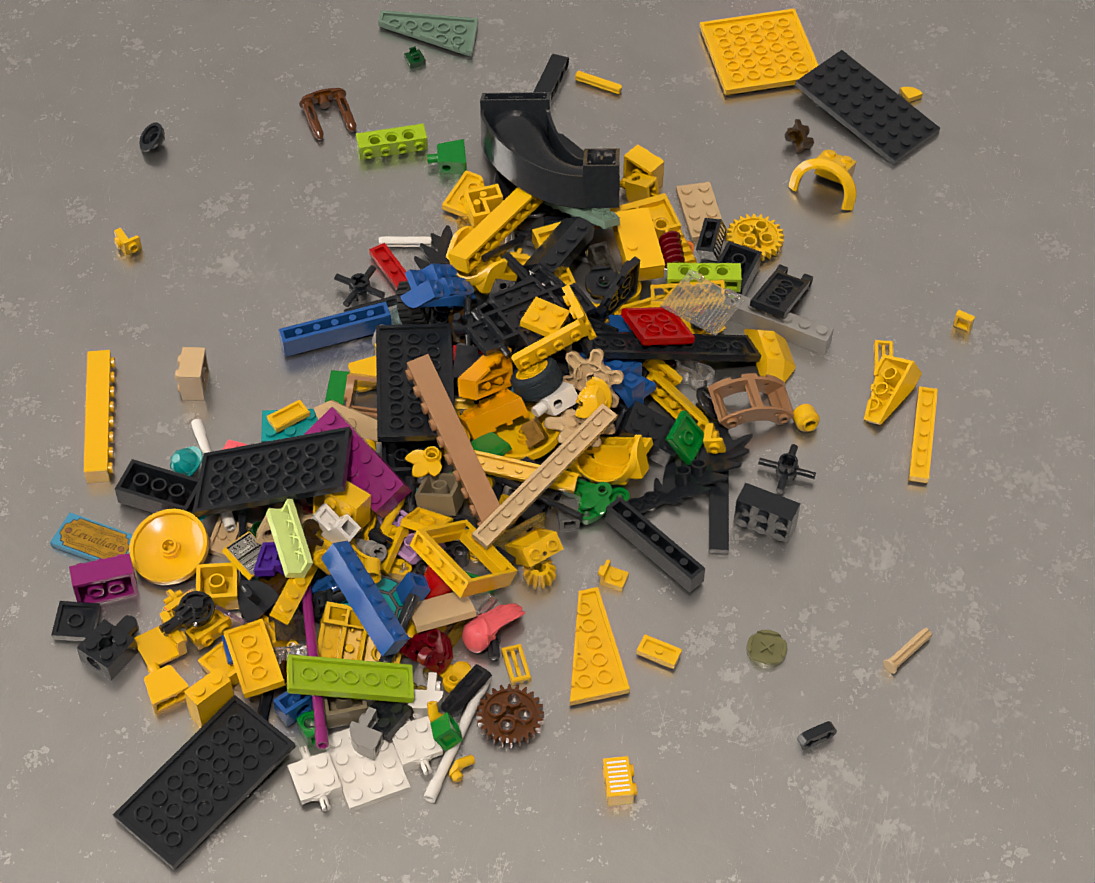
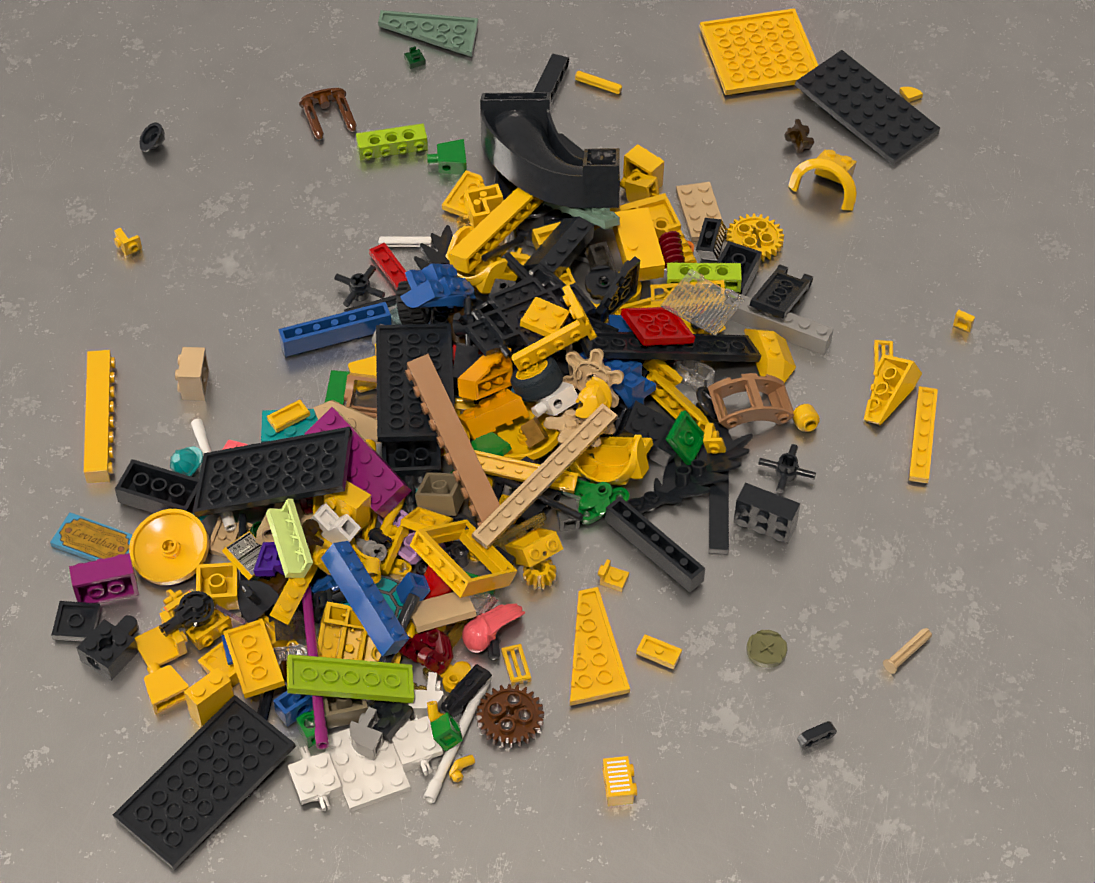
(424, 462): yellow plate -> none

